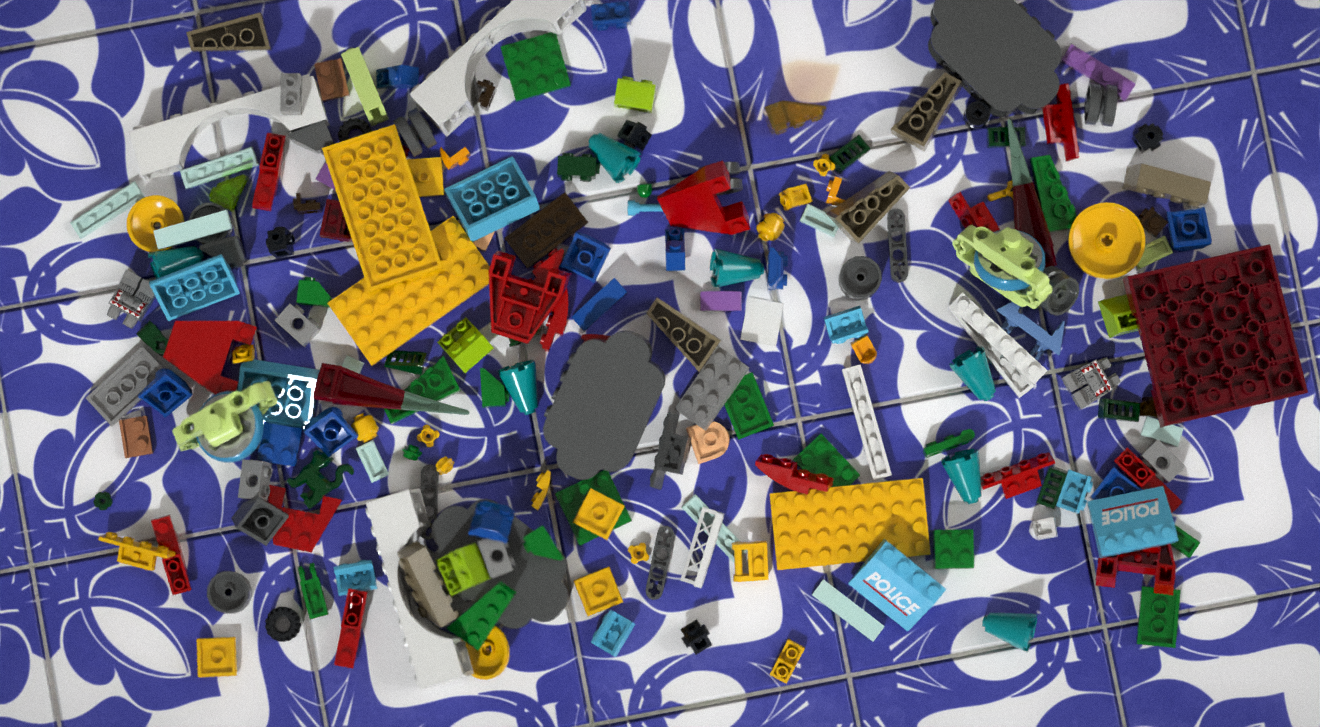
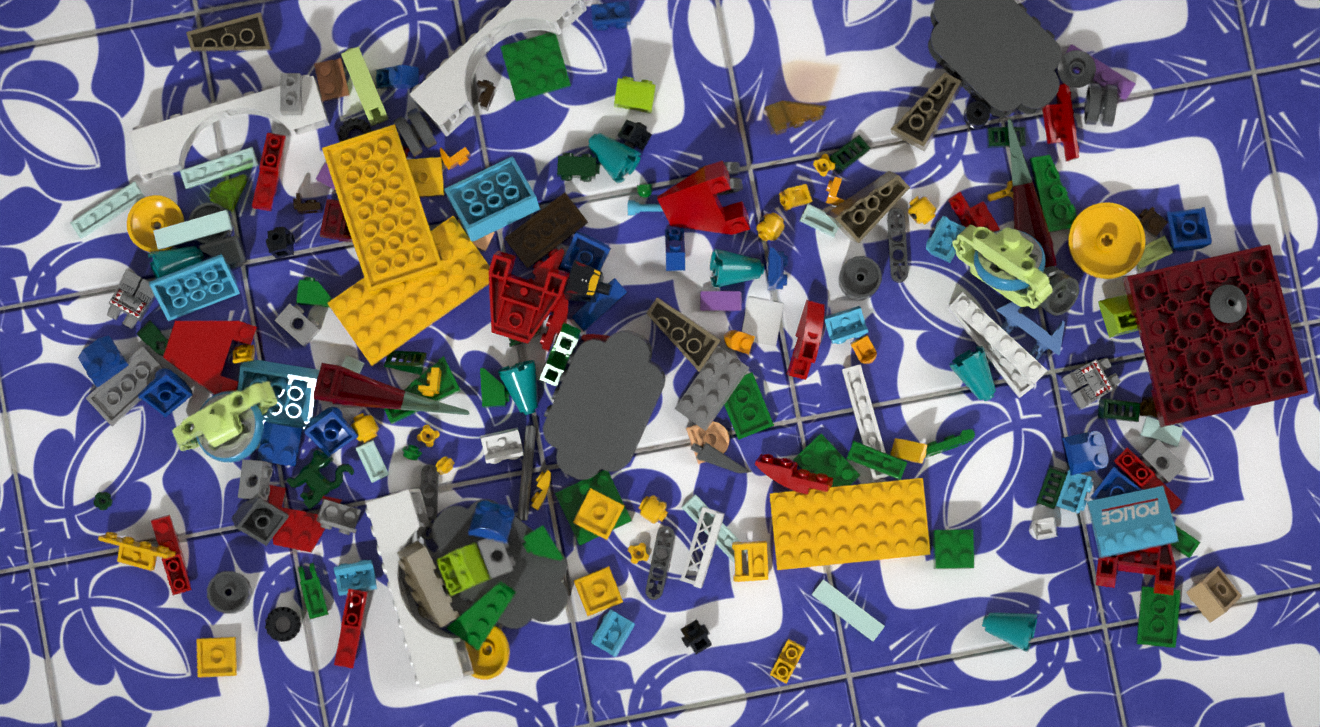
(102, 360): none -> blue slope
(136, 437): nougat plate -> none
(313, 137): dark grey slope -> none
(338, 516): none -> light grey bracket
(434, 380): none -> yellow bracket
(465, 345): lime slope -> none
(502, 446): none -> white bracket
(526, 476): none -> light grey axle
(559, 354): none -> green arch
(585, 283): none -> black torso
(653, 509): none -> yellow head
(671, 452): dark grey bracket -> none
(711, 455): none -> dark grey bar
(738, 341): none -> light orange plate
(808, 341): none -> red slope
(876, 460): none -> green tile
(897, 585): medium azure slope -> none
(909, 450): none -> yellow slope
(921, 210): none -> yellow head
(940, 243): none -> medium azure bracket
(965, 474): teal cone -> none
(1018, 477): red bracket -> none
(1080, 60): none -> dark grey dish
(1086, 452): none -> blue slope
(1143, 142): black brick -> none
(1166, 184): dark tan wedge -> none
(1214, 594): none -> tan slope
(1220, 307): none -> dark grey dish

